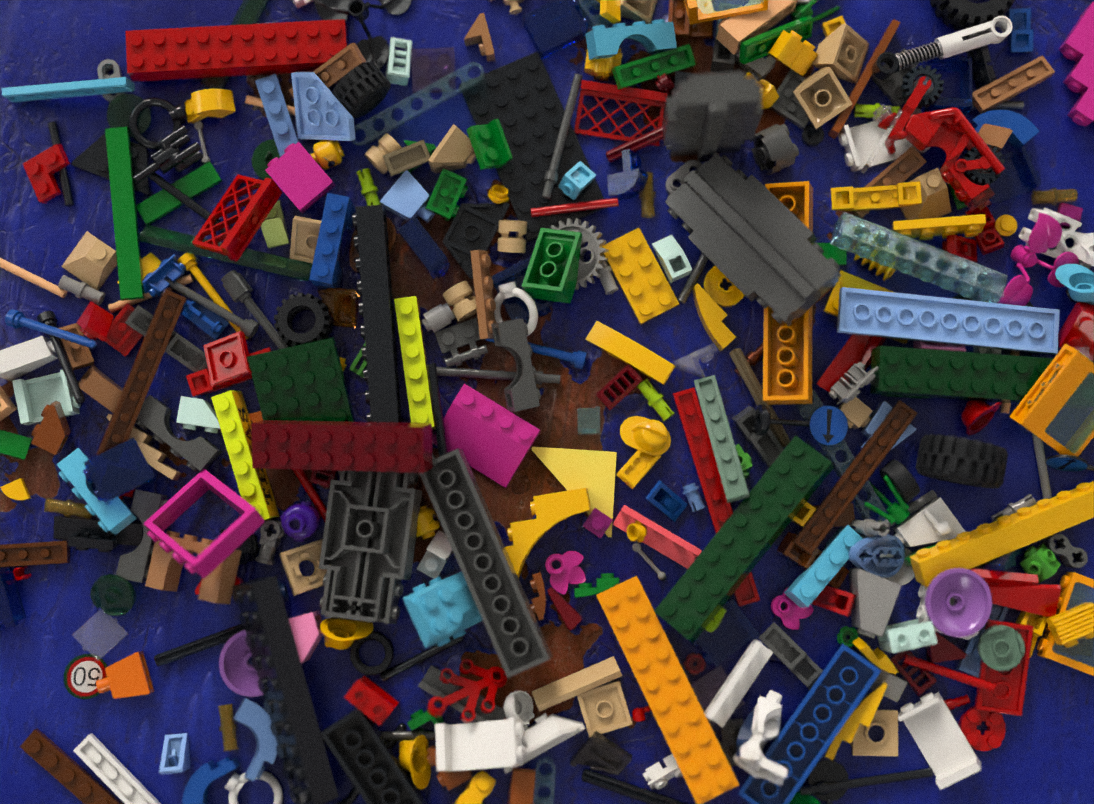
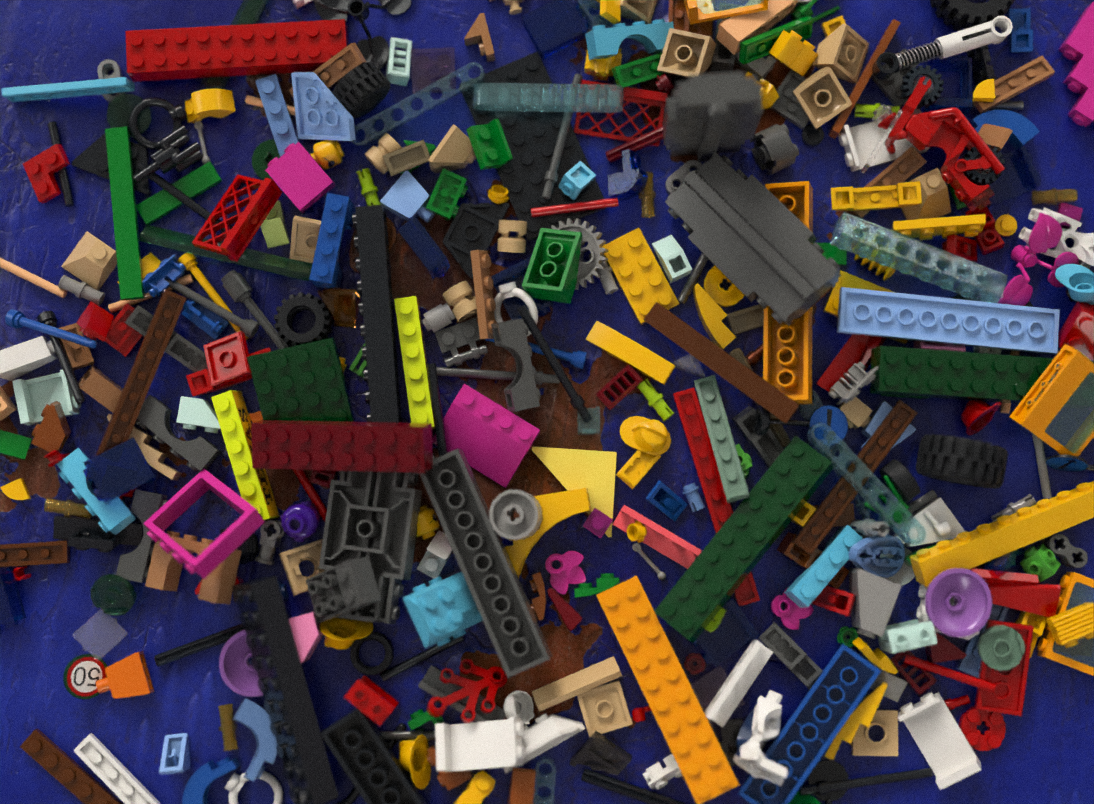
(55, 457): none -> red hand
(343, 589): none -> dark grey slope
(502, 516): none -> light grey wheel
(548, 97): none -> clear light blue beam
(576, 400): none -> black bar
(686, 53): none -> tan slope
(722, 363): none -> reddish brown tile
(746, 319): none -> dark tan tile
(877, 487): none -> clear light blue beam
(984, 91): none -> yellow tile

